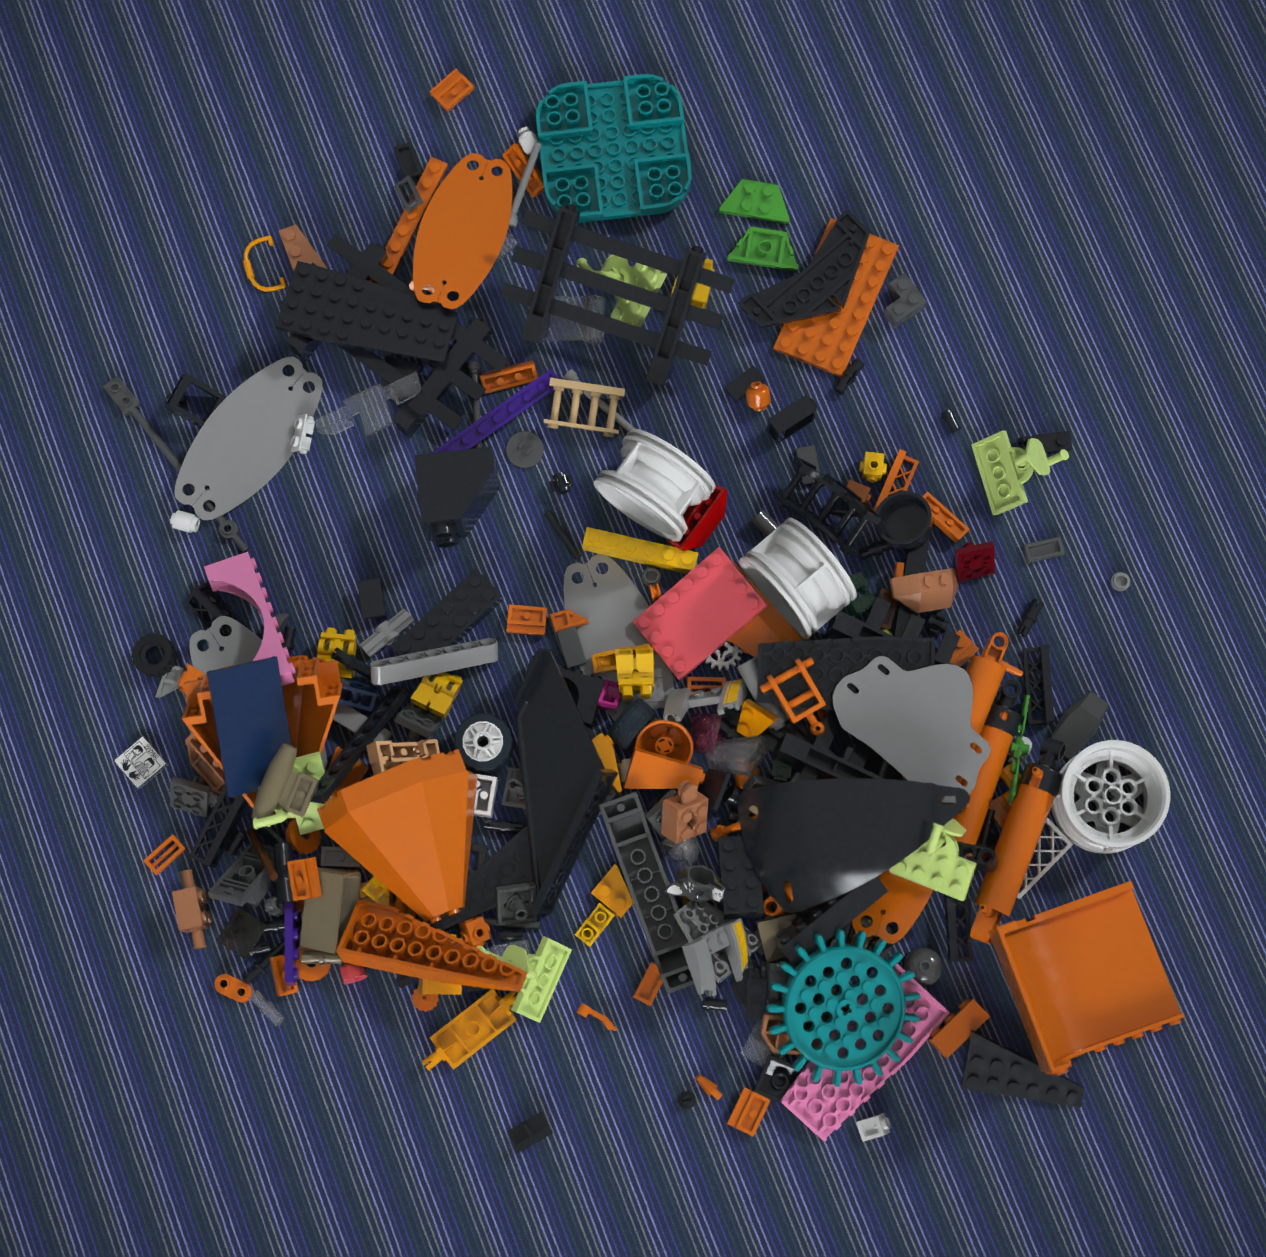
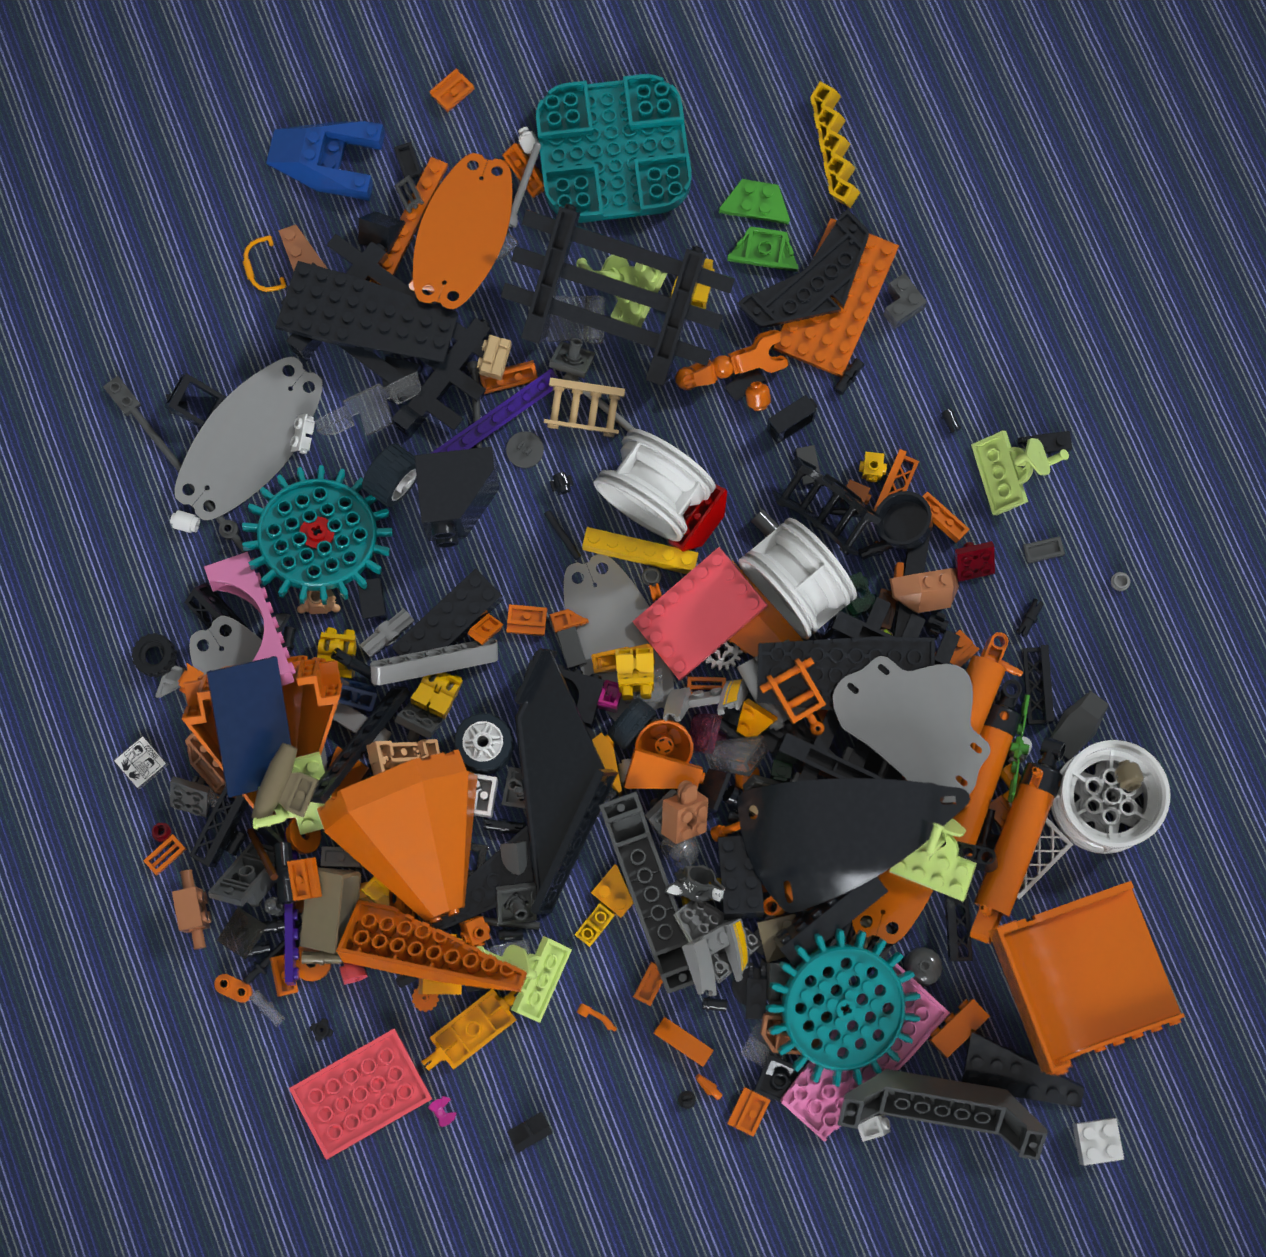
(156, 830): none -> dark red plate
(314, 605): none -> light nougat rock
(316, 151): none -> blue wedge
(316, 535): none -> teal gear
(326, 1030): none -> black plate
(360, 1093): none -> coral plate
(379, 229): none -> black slope
(391, 475): none -> black wheel
(437, 1107): none -> dark pink piece
(485, 629): none -> orange plate
(494, 357): none -> tan brick
(515, 856): none -> dark grey brick
(572, 358): none -> dark grey plate
(683, 1041): none -> orange slope
(738, 362): none -> orange piece
(833, 144): none -> yellow brick
(945, 1104): none -> dark grey slope
(1098, 1141): none -> white brick
(1129, 775): none -> dark tan head

